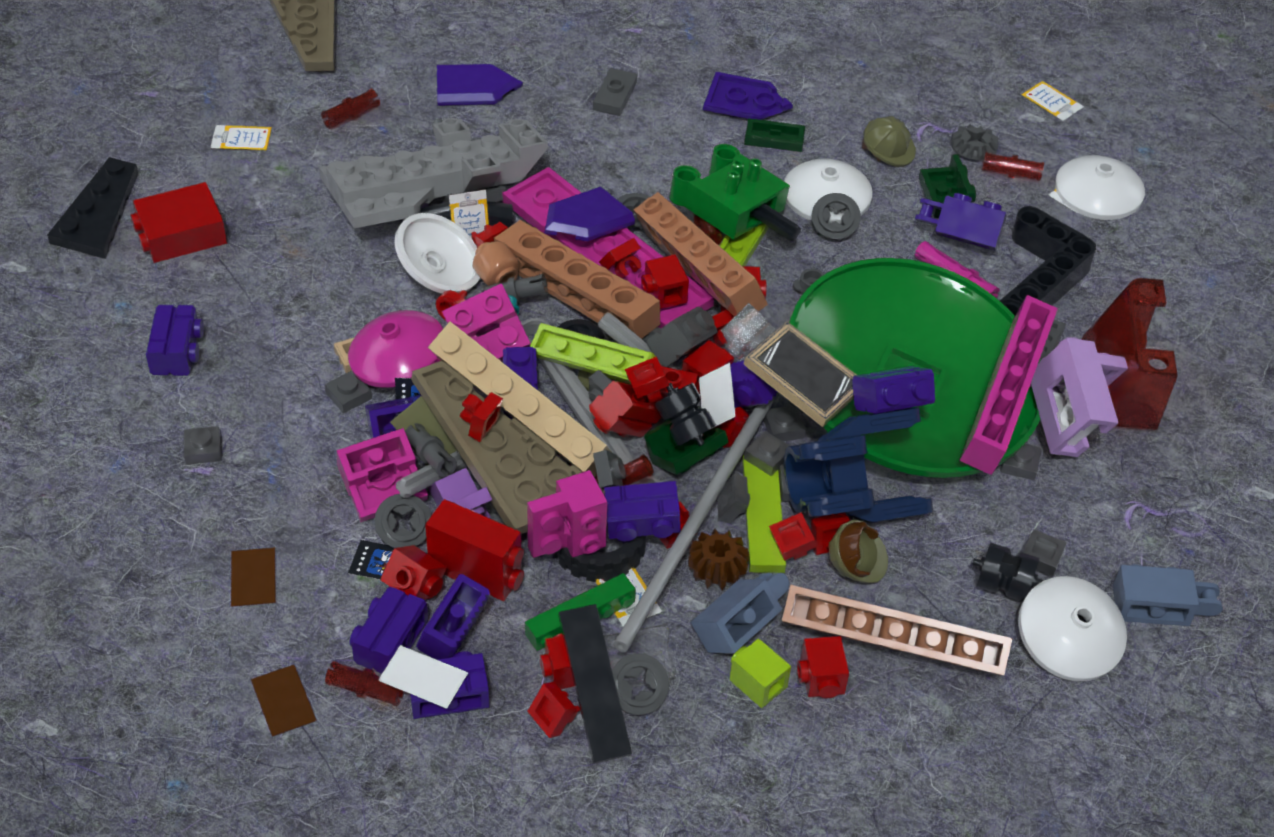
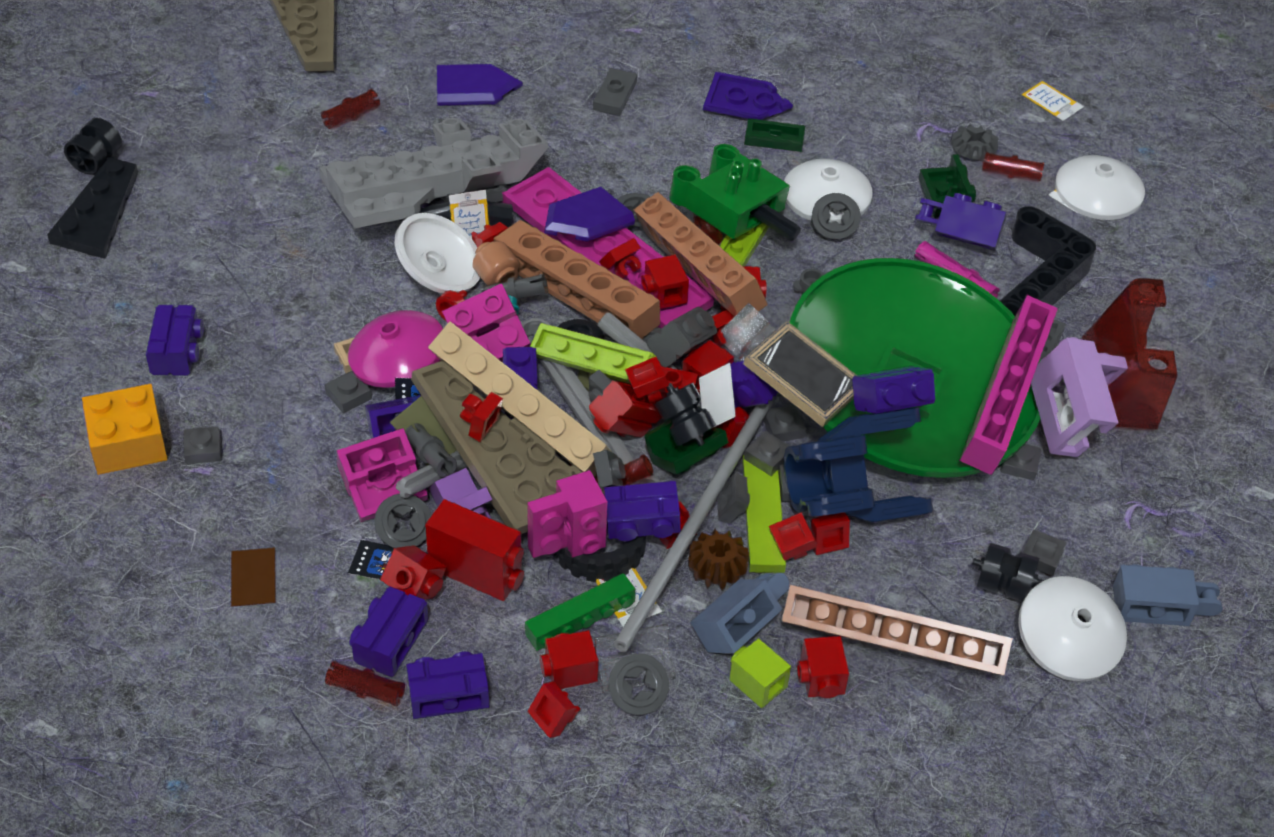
(92, 146): none -> black wheel
(124, 429): none -> light orange brick
(178, 222): red brick -> none
(241, 137): white sticker -> none
(283, 700): reddish brown sticker -> none
(423, 676): white sticker -> none
(453, 618): dark purple brick -> none
(594, 684): black tile -> none
(858, 552): olive piece -> none
(889, 141): olive piece -> none

